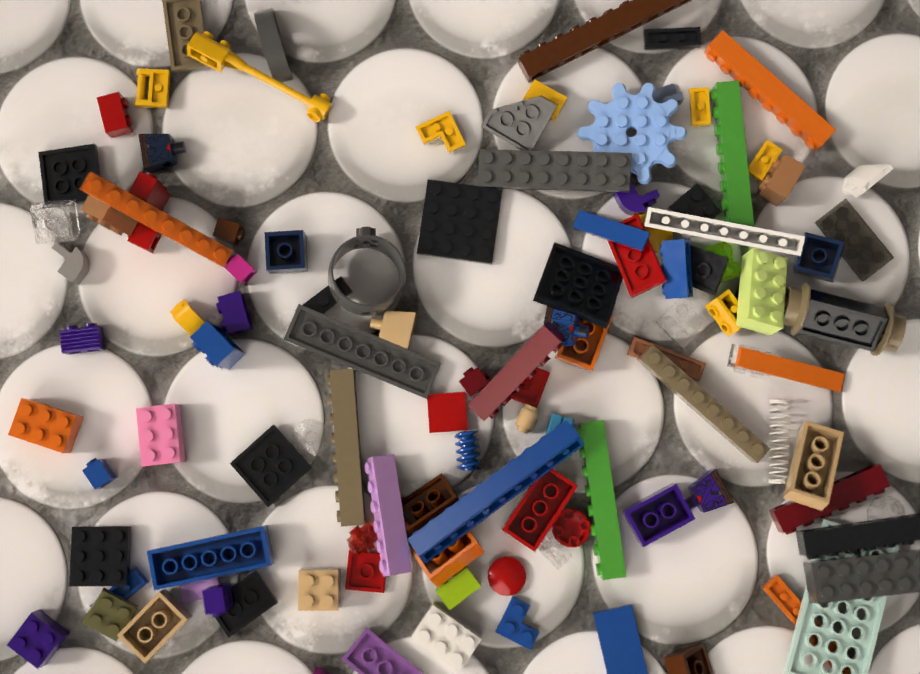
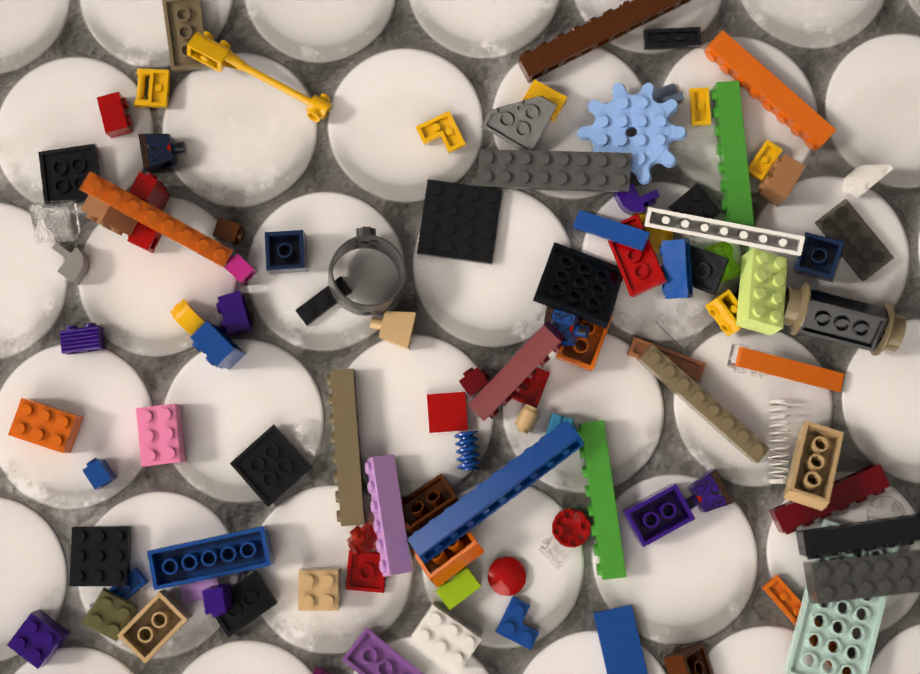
(273, 45): dark grey window -> none
(362, 351): dark grey plate -> none
(539, 509): red brick -> none

